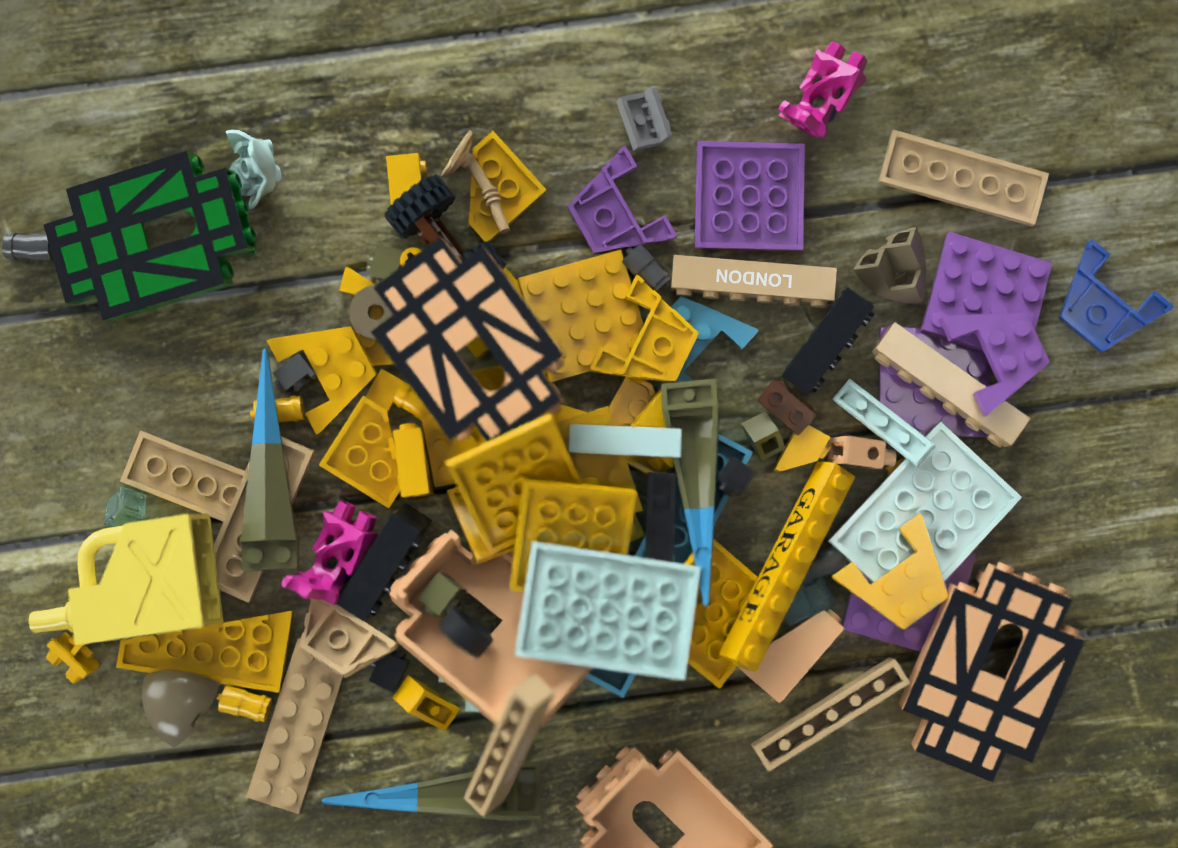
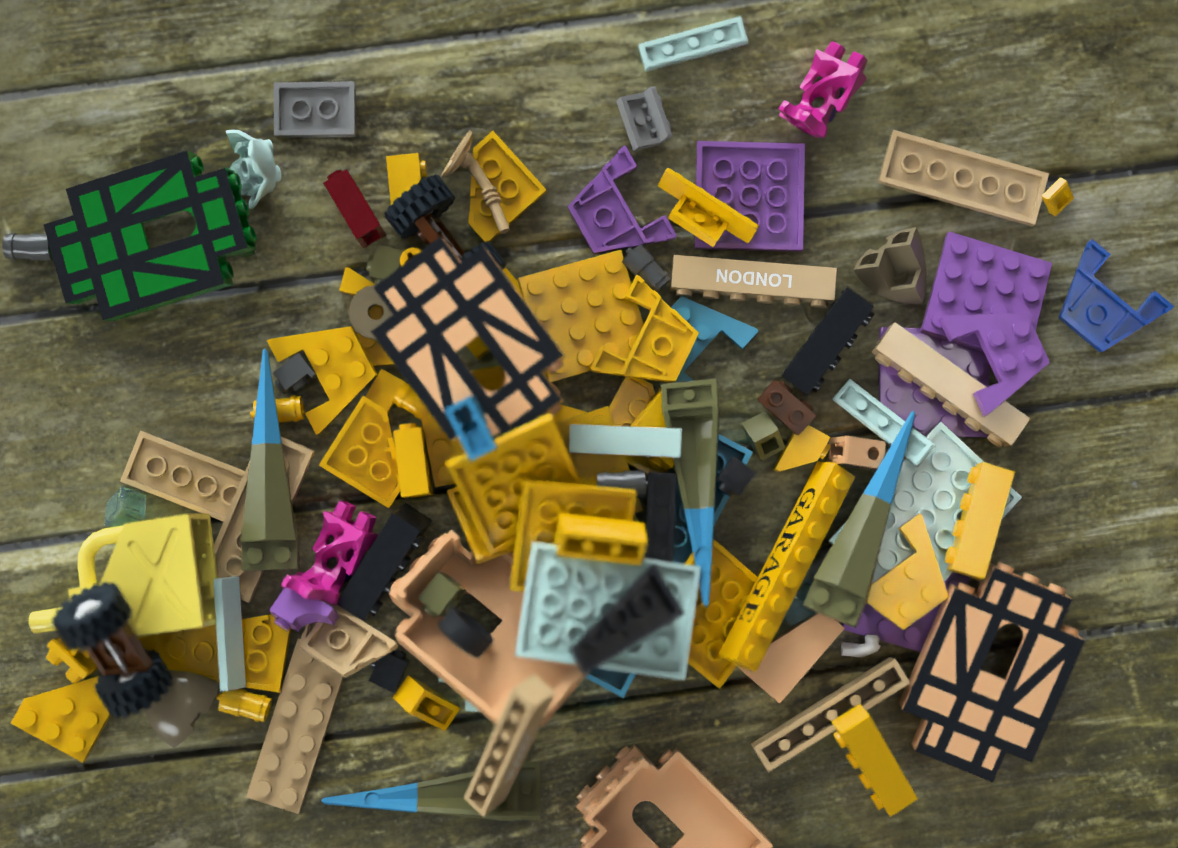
(65, 718): none -> yellow plate
(99, 624): none -> black plate
(229, 633): none -> light aqua tile
(295, 611): none -> medium lavender arch
(314, 109): none -> light grey plate
(354, 208): none -> dark red window
(471, 427): none -> dark azure arch
(600, 539): none -> yellow brick
(625, 480): none -> dark grey piece
(633, 617): none -> black wedge
(693, 43): none -> light aqua tile
(702, 212): none -> yellow bracket
(847, 571): none -> olive plate
(861, 650): none -> white arm
(874, 760): none -> yellow brick
(979, 521): none -> yellow brick
(1057, 197): none -> yellow tile

